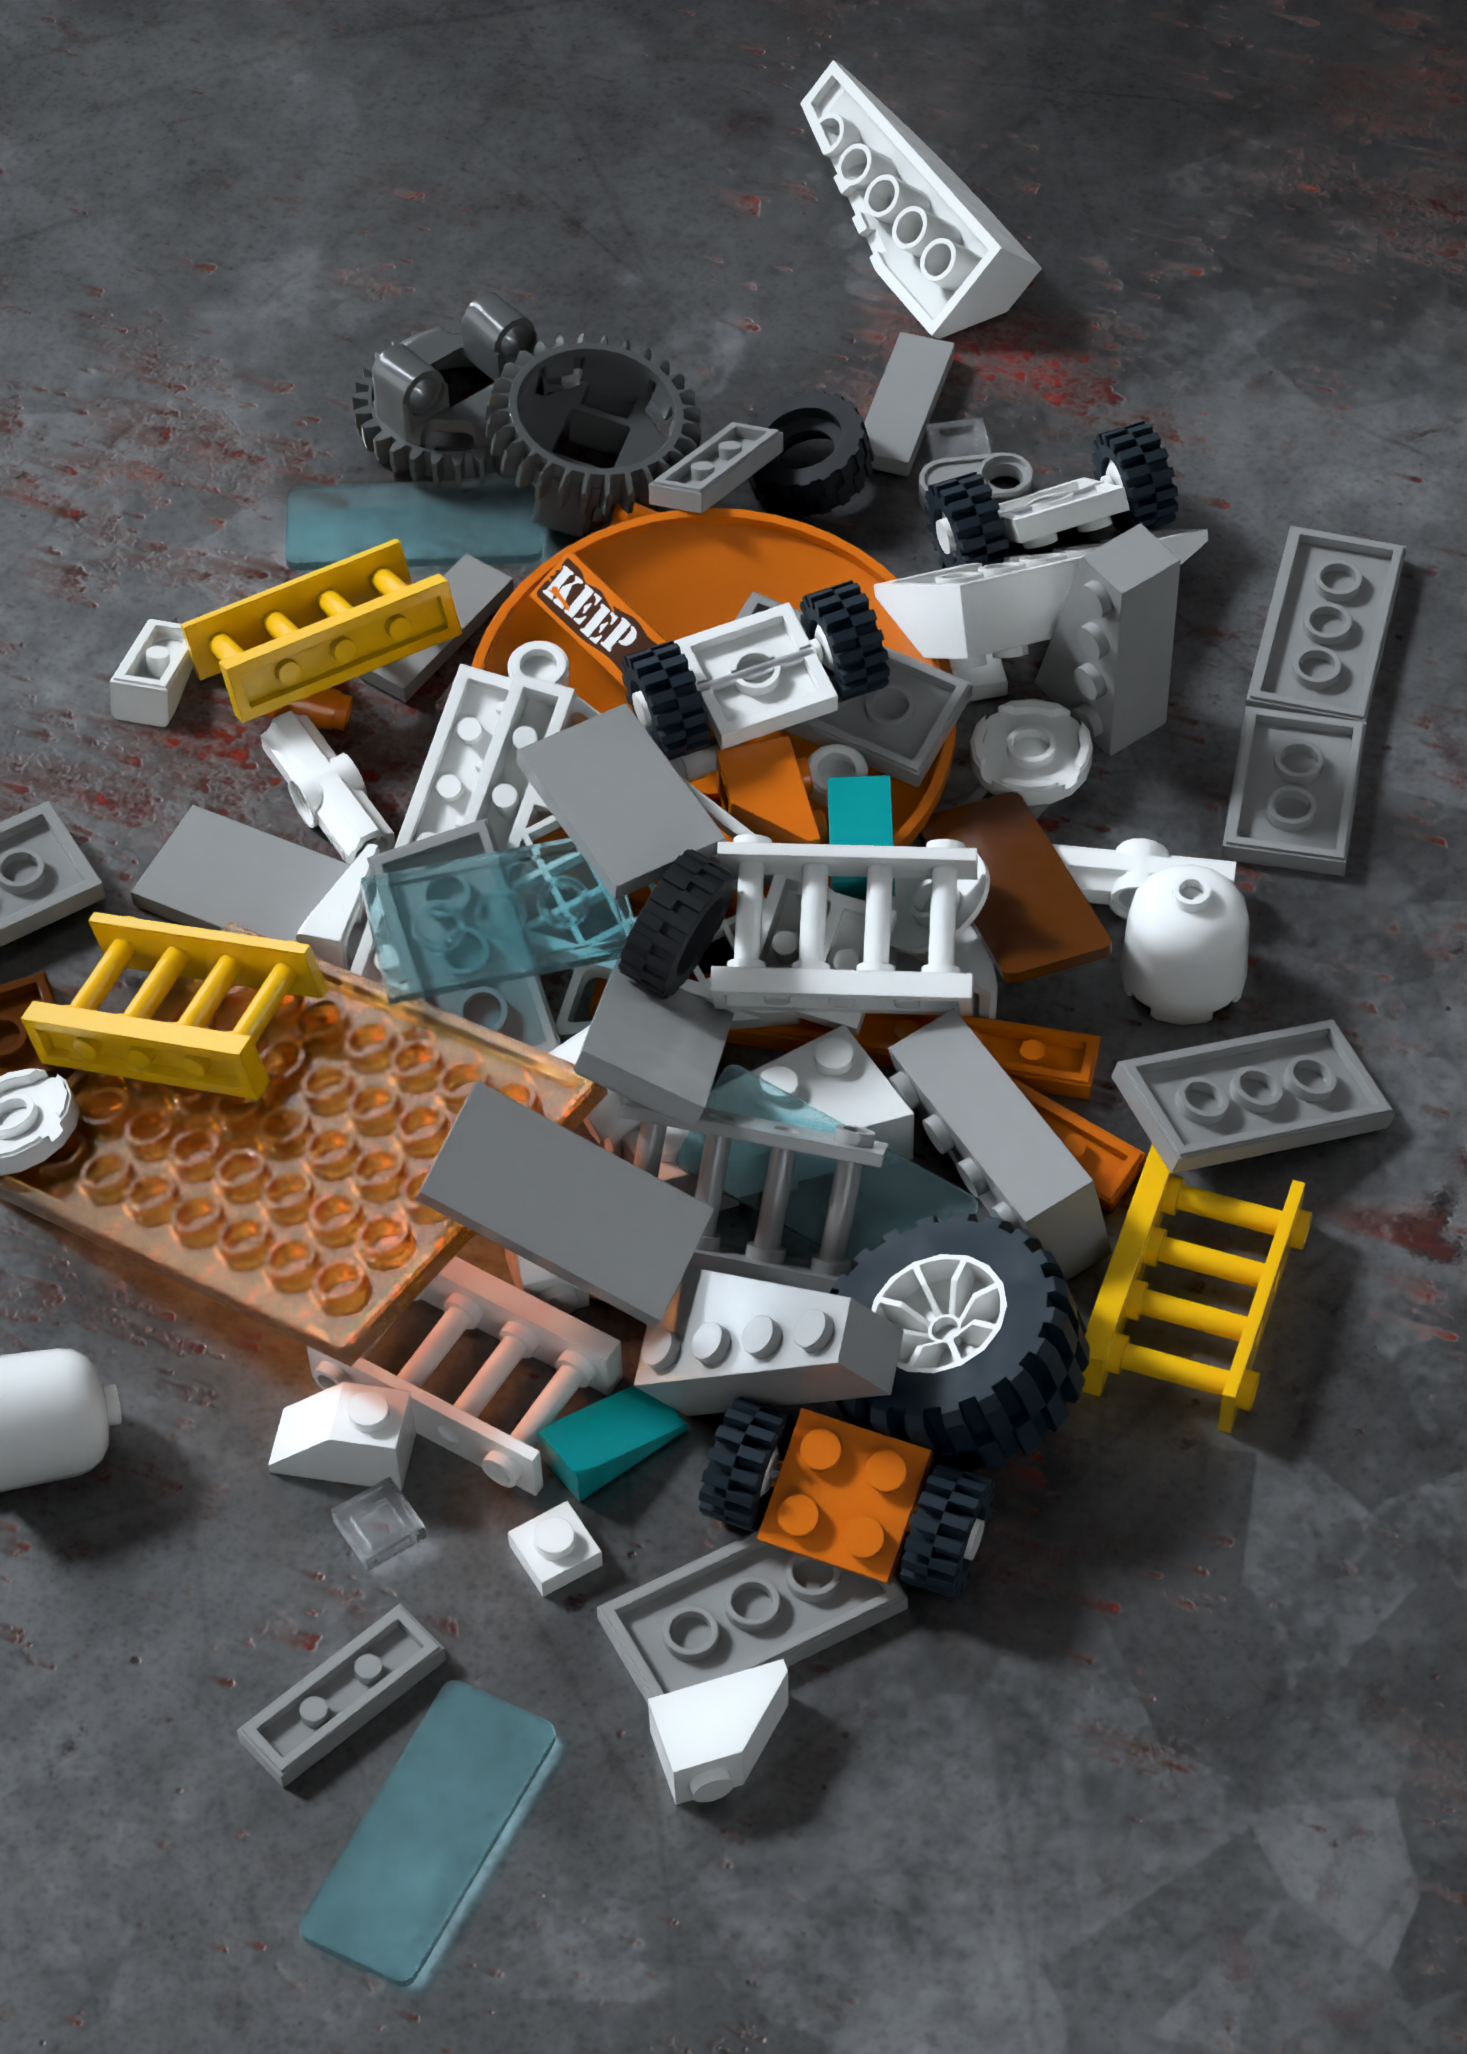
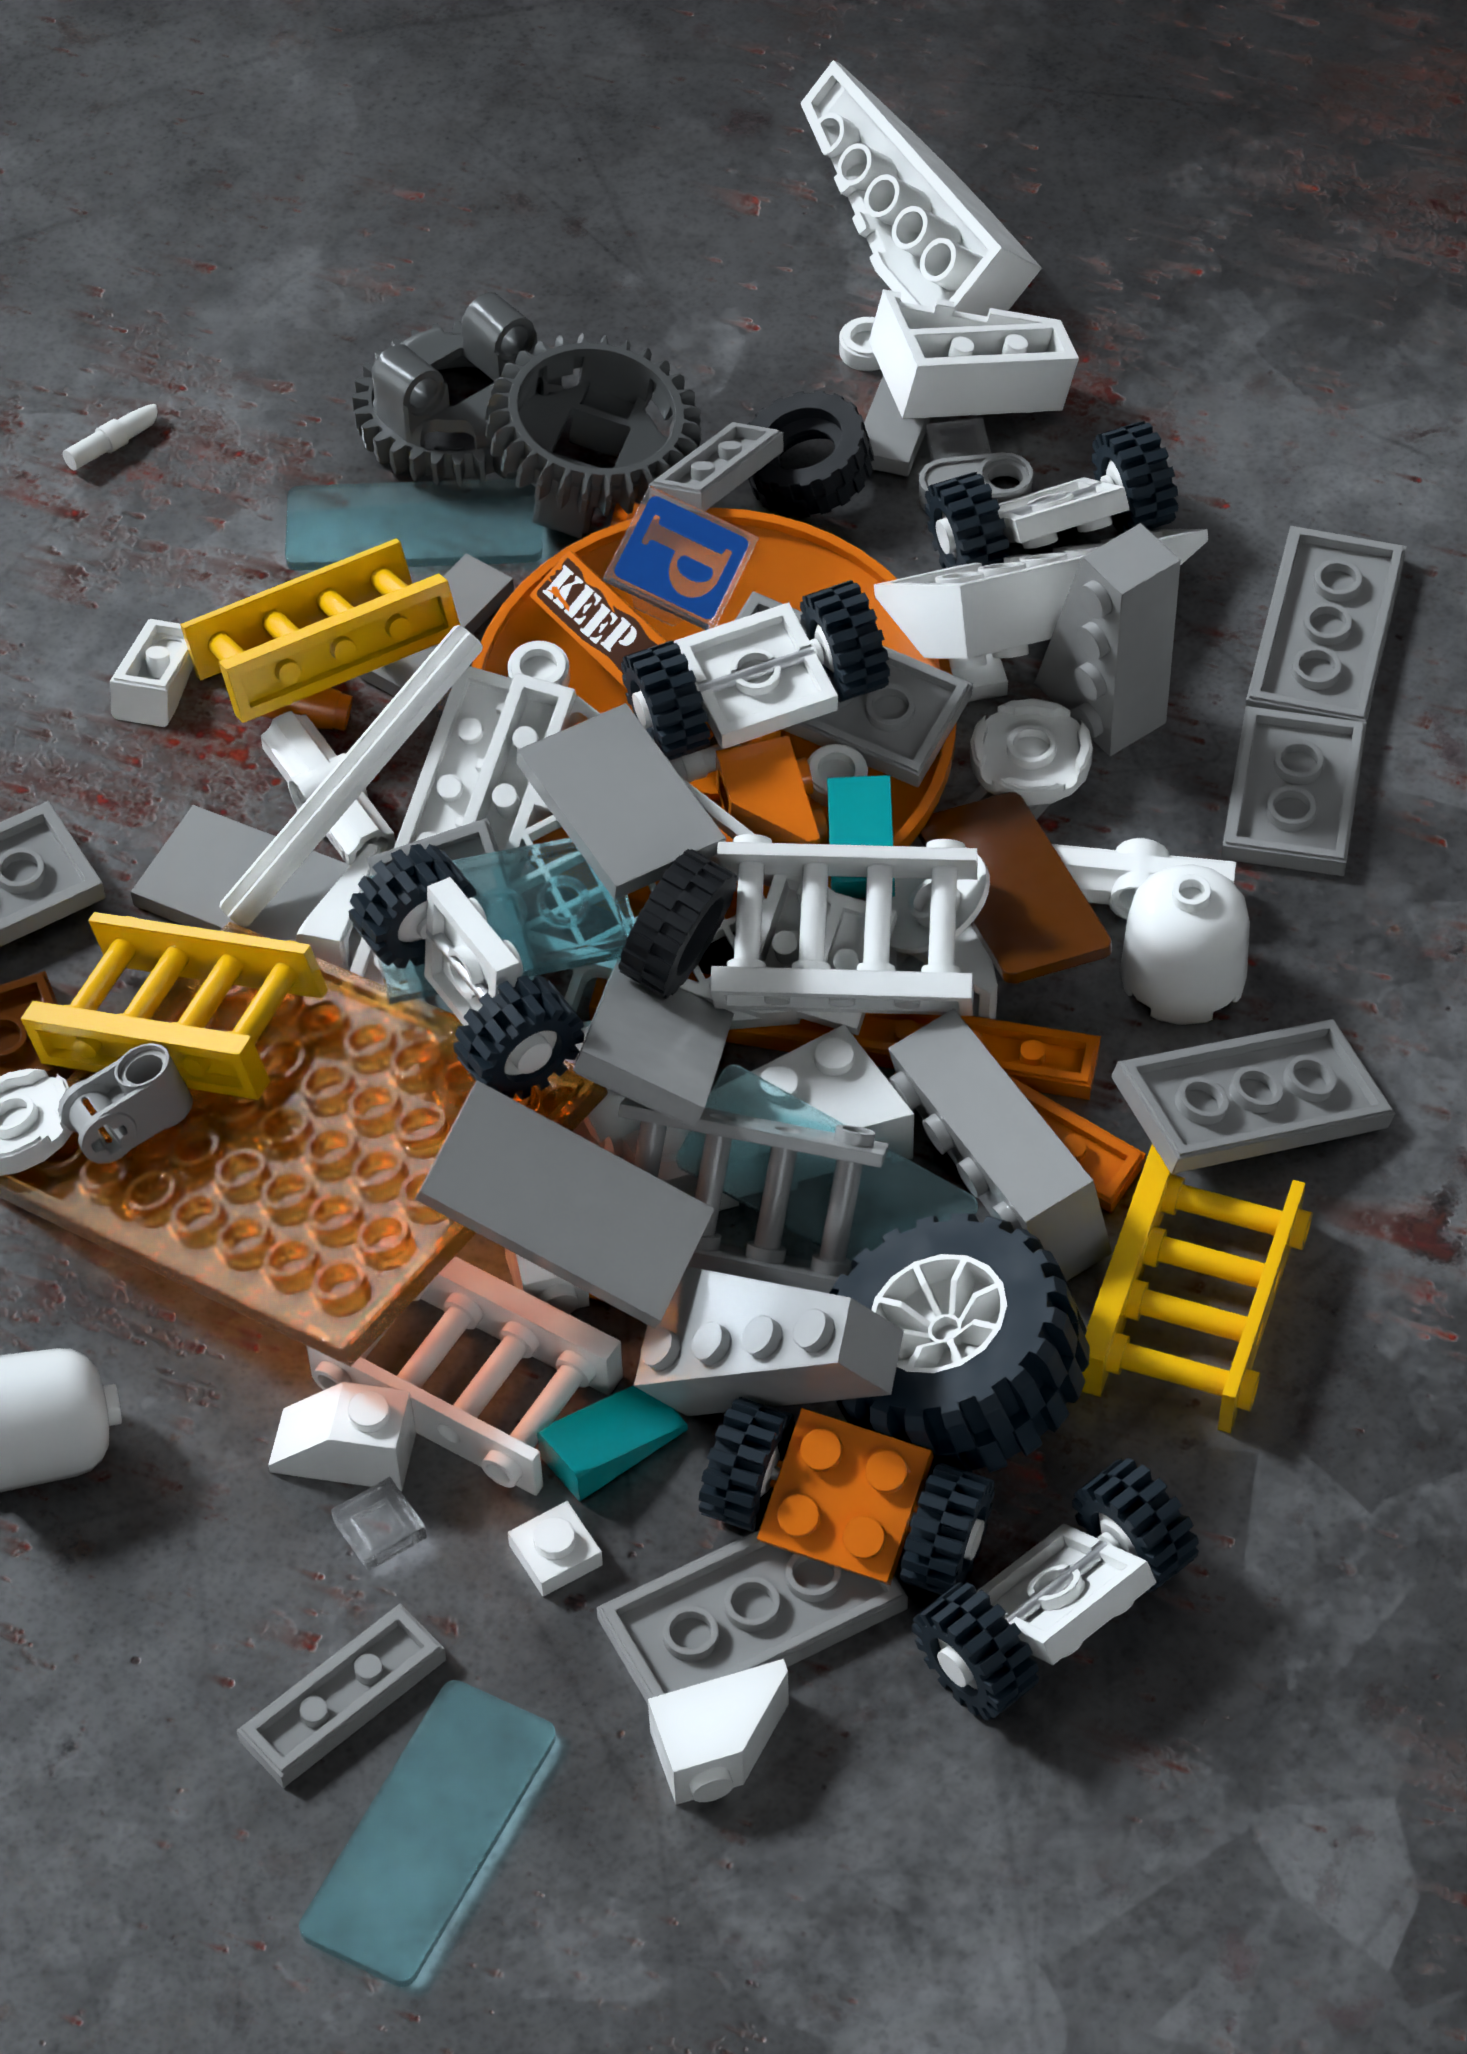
(110, 436): none -> white piece
(132, 1102): none -> light grey piece
(351, 776): none -> white axle
(427, 914): none -> black plate
(679, 561): none -> piece
(855, 345): none -> white tile
(970, 363): none -> white wedge
(1057, 1590): none -> plate

